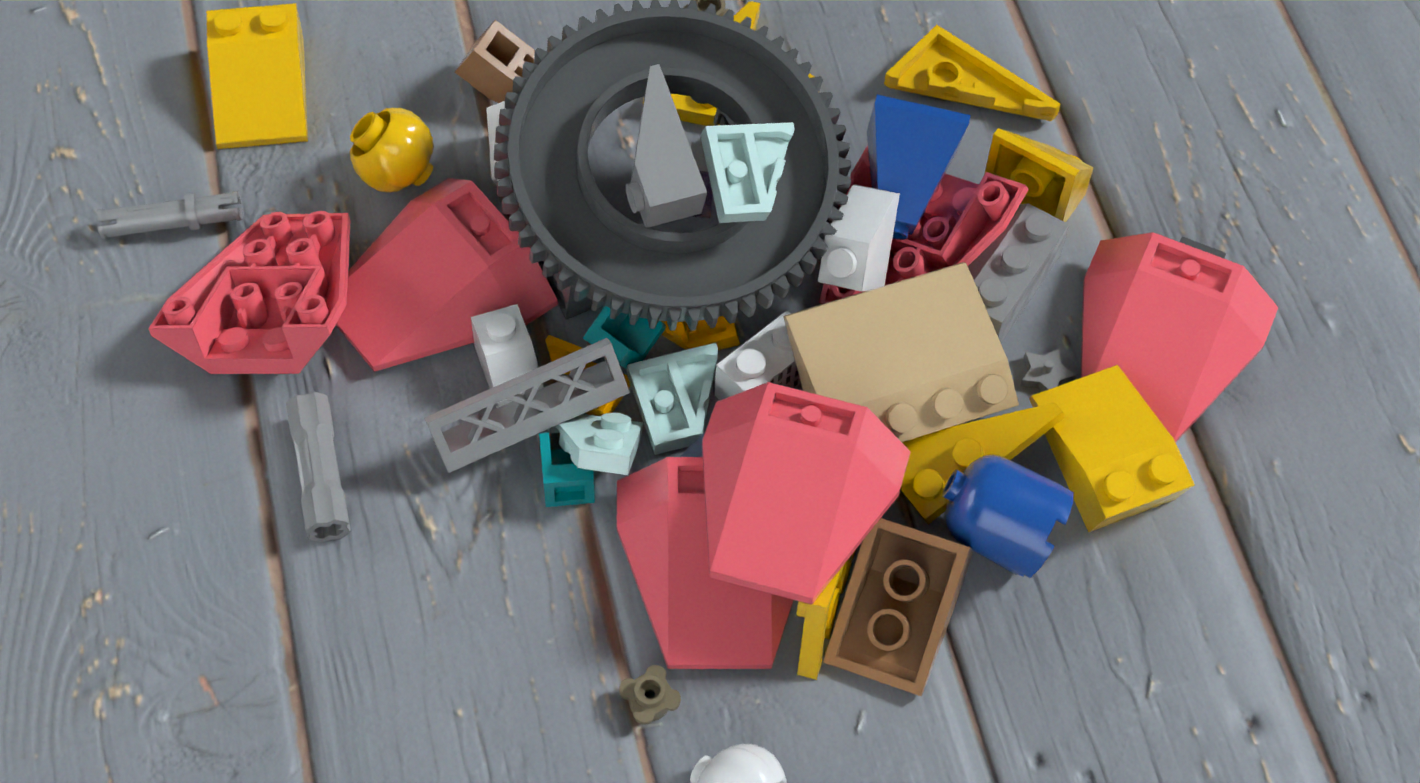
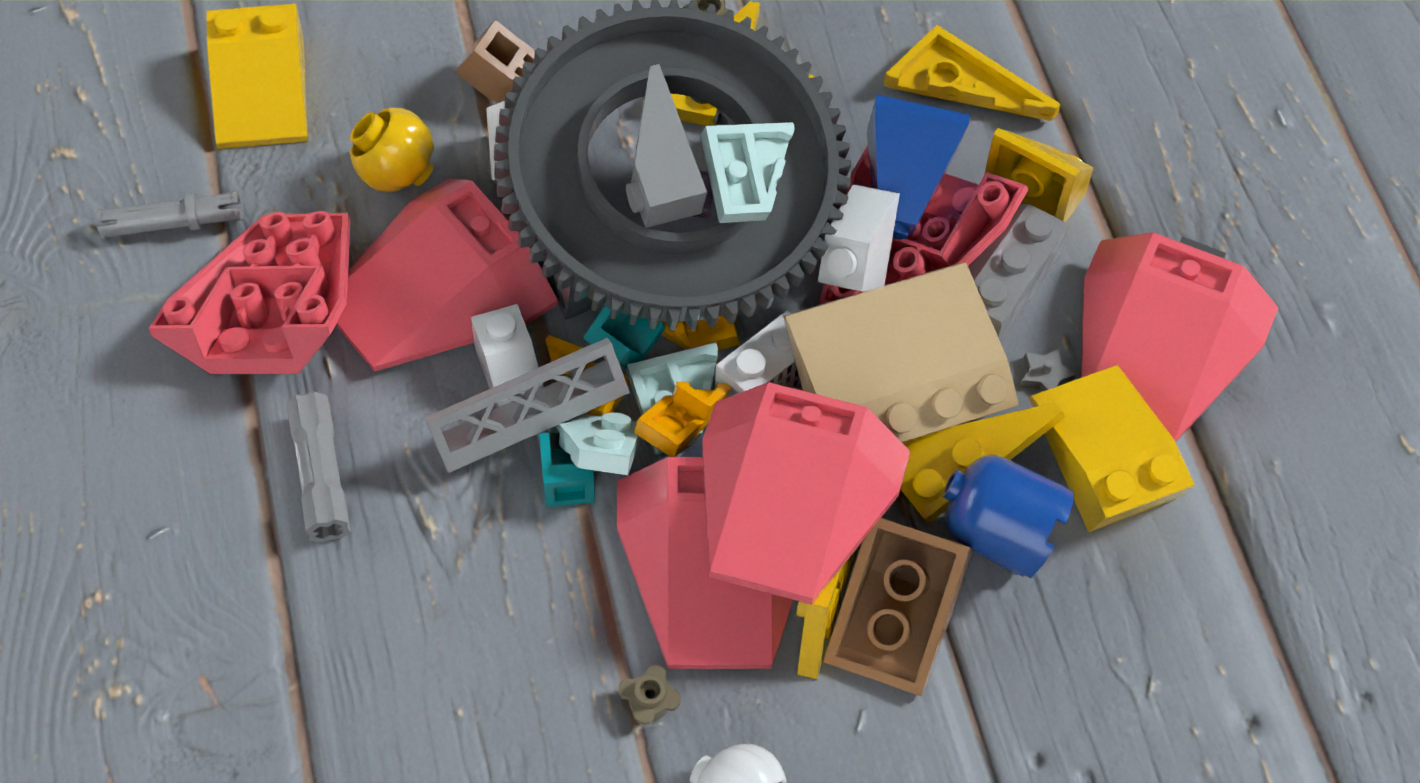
(679, 417): none -> light orange slope

